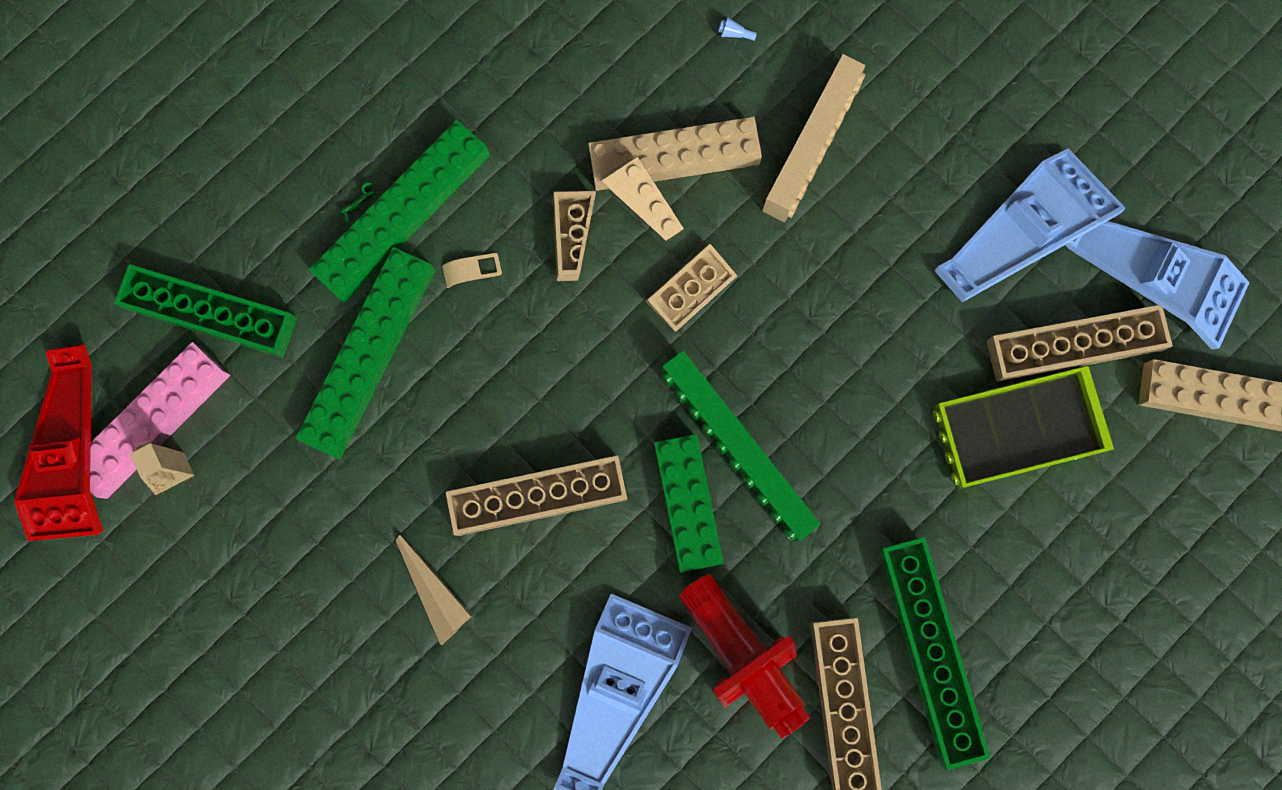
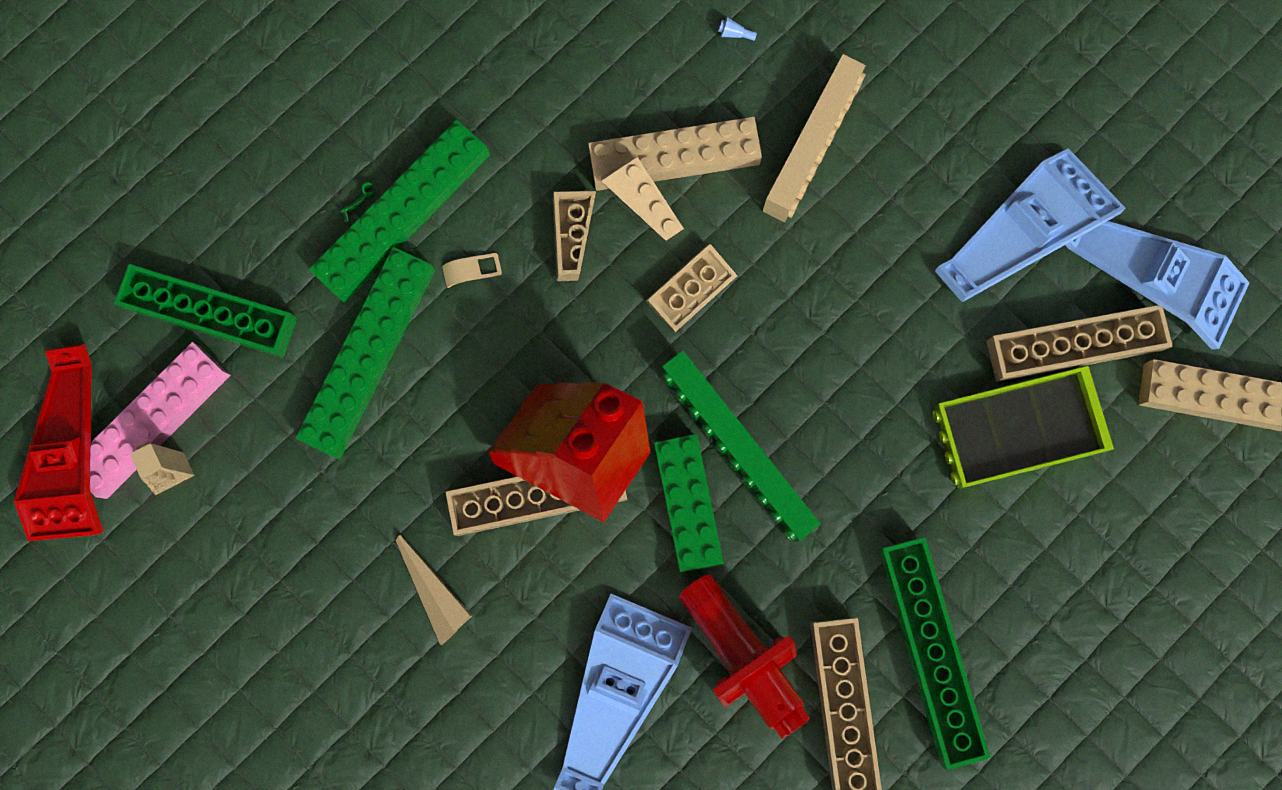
(576, 443): none -> red slope

